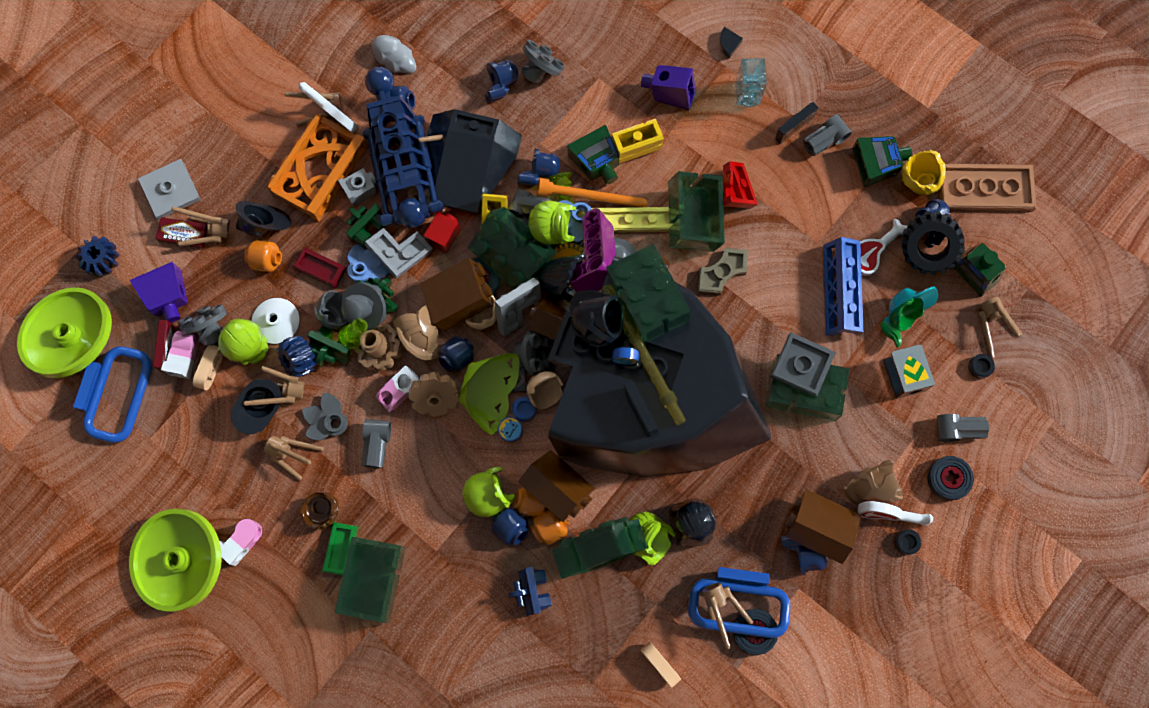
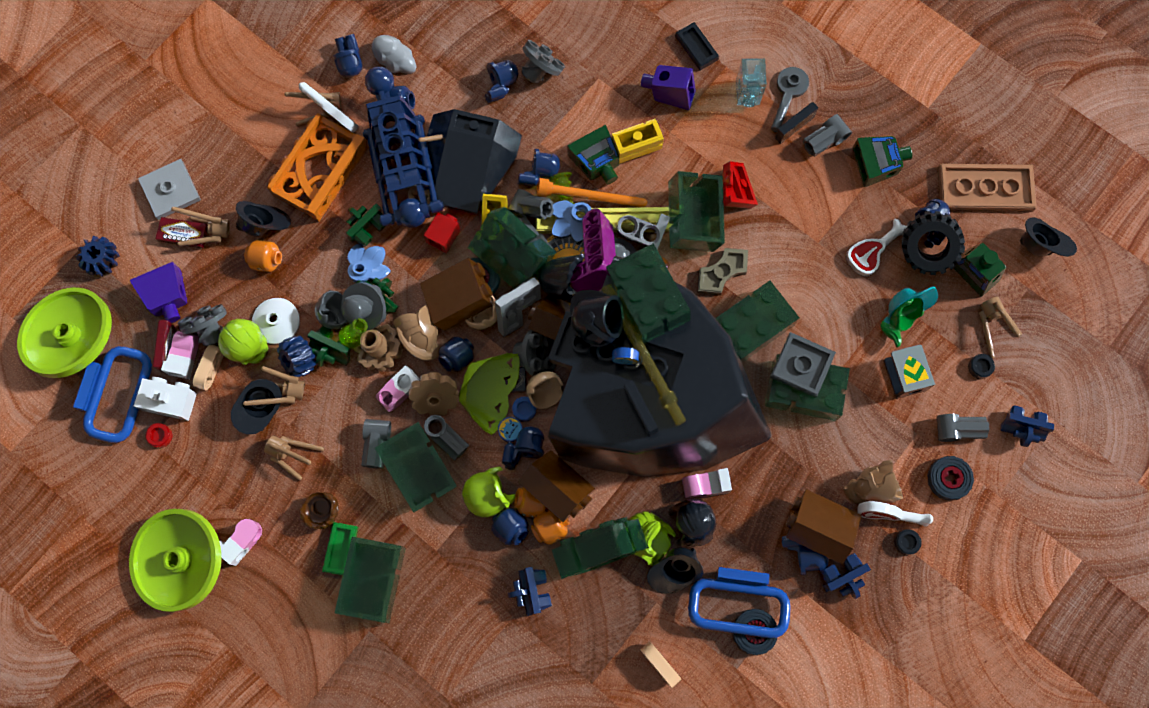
(158, 435): none -> red tile
(165, 399): none -> white brick
(319, 267): dark red tile -> none
(322, 418): dark grey plate -> none
(348, 57): none -> dark blue piece
(360, 193): light grey brick -> none
(397, 257): light grey plate -> none
(415, 466): none -> clear green piece
(447, 438): none -> dark grey piece
(528, 445): none -> dark blue piece
(550, 222): lime hair -> none
(640, 226): none -> light grey tile
(675, 571): none -> black piece
(697, 46): none -> black tile
(707, 484): none -> leg
(715, 598): medium nougat plant -> none
(729, 42): black tile -> none
(758, 320): none -> clear green piece
(791, 83): none -> dark grey piece
(834, 579): none -> dark blue hips
(846, 285): blue fence -> none
(924, 172): yellow hair -> none
(1027, 428): none -> dark blue hips
(1045, 240): none -> black piece

